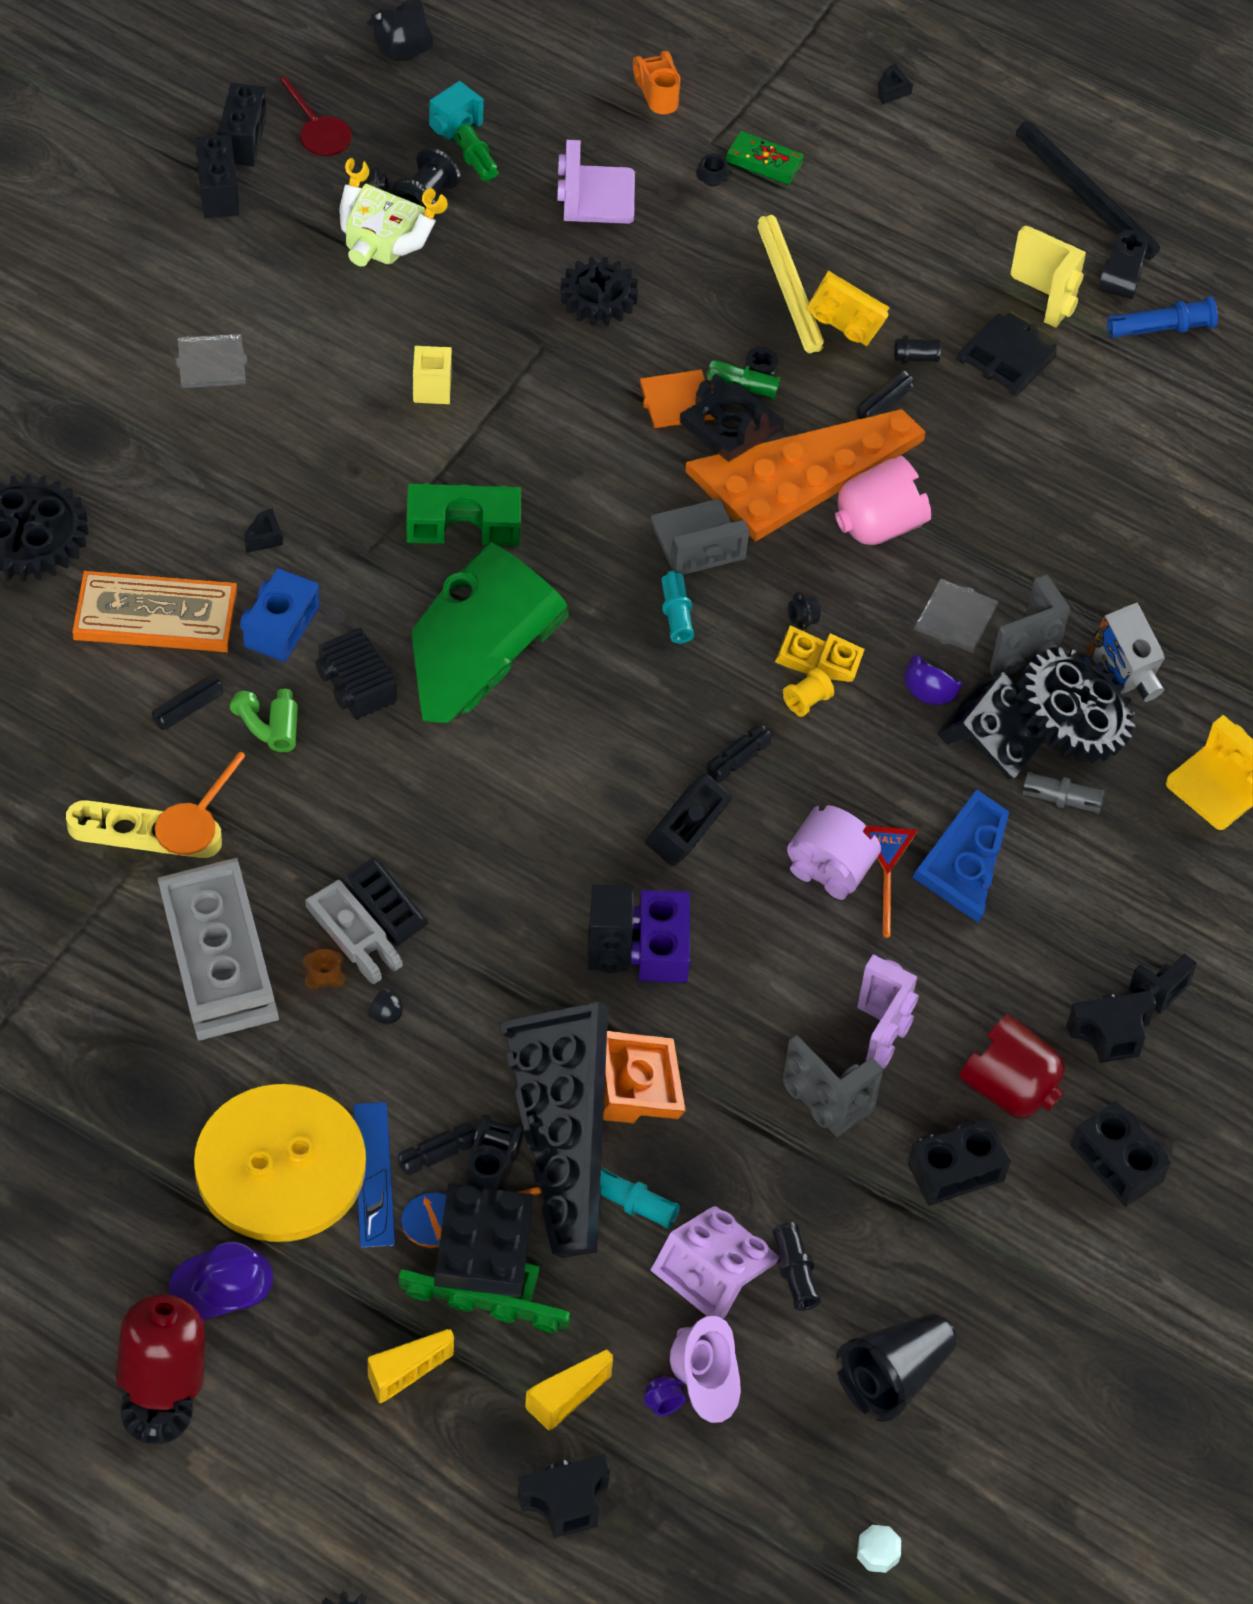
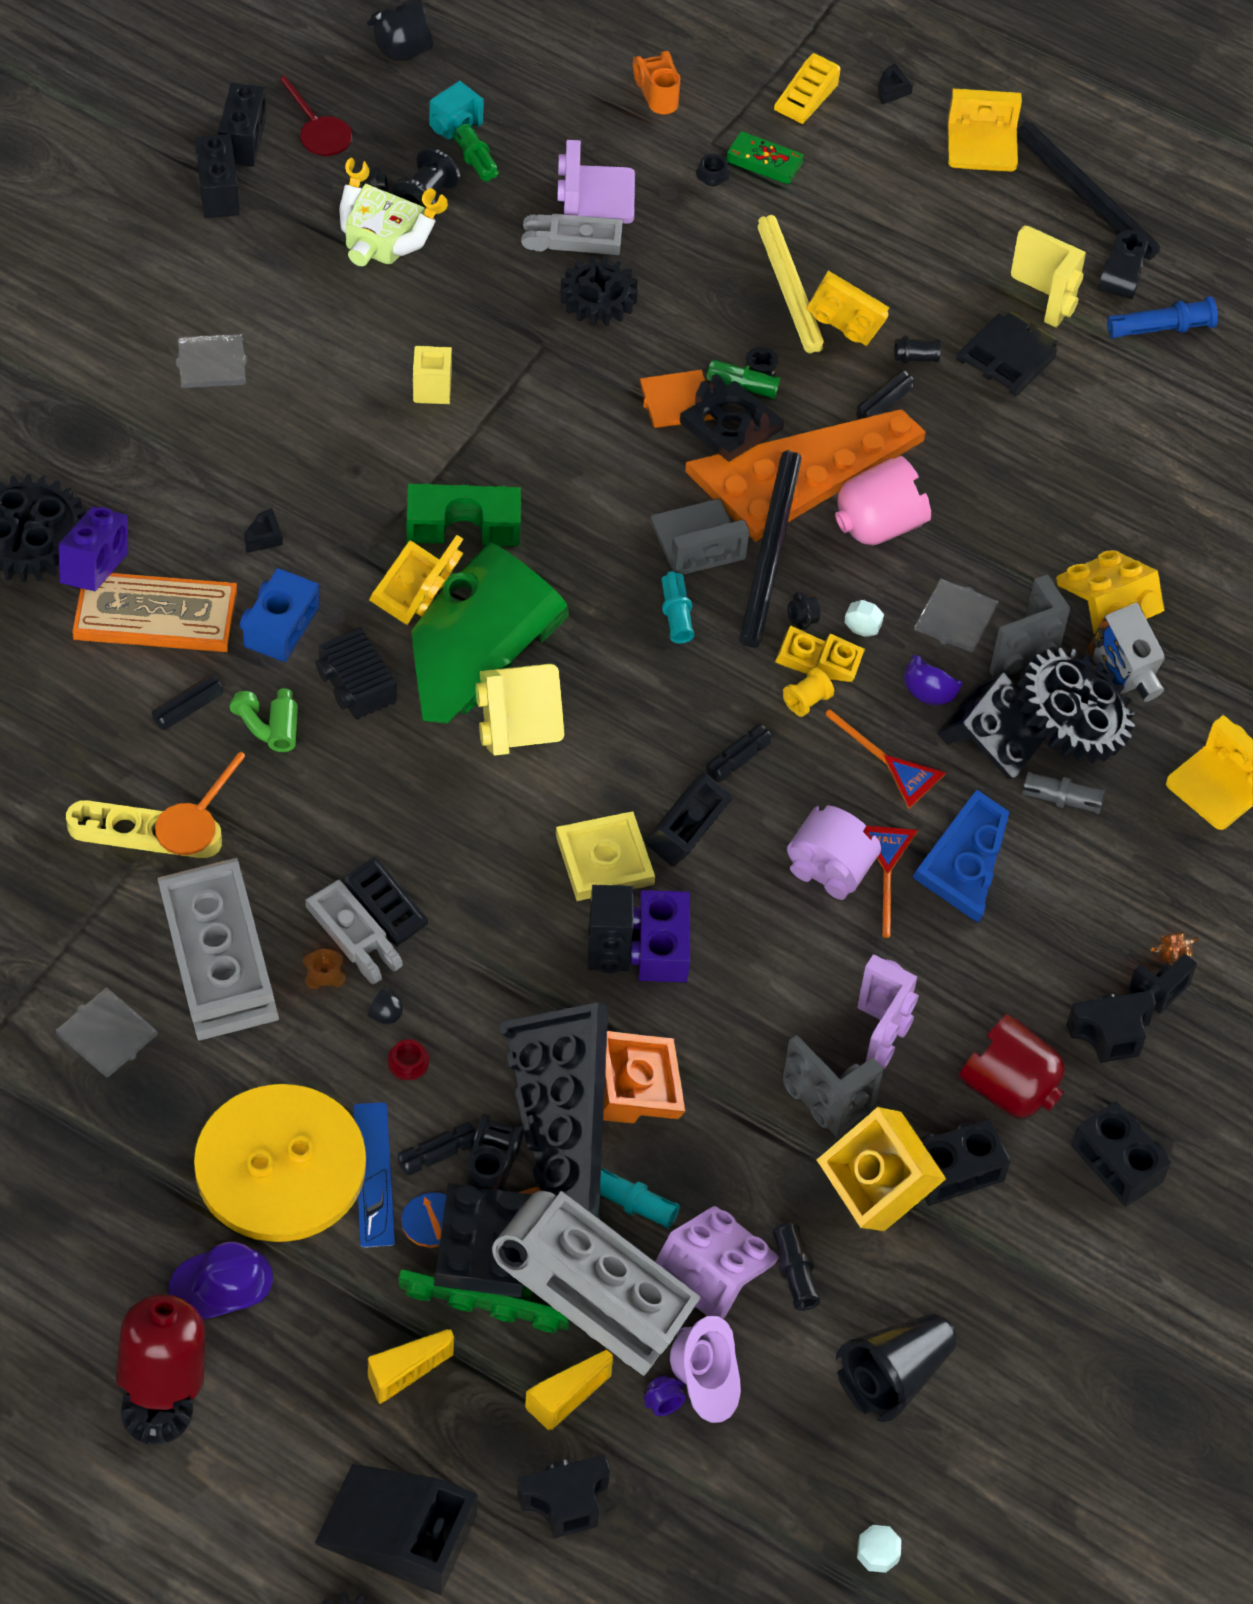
(93, 548): none -> dark purple brick
(106, 1032): none -> clear piece
(400, 1524): none -> black slope
(408, 1060): none -> dark red plate
(415, 580): none -> yellow bracket
(520, 707): none -> light yellow bracket
(572, 233): none -> light grey hinge
(594, 1278): none -> light grey hinge
(605, 854): none -> light yellow plate
(770, 549): none -> black axle
(818, 71): none -> yellow slope
(864, 618): none -> light aqua tile
(881, 1169): none -> yellow brick
(910, 778): none -> piece
(983, 130): none -> yellow bracket
(1112, 584): none -> yellow bracket
(1174, 946): none -> clear orange plate

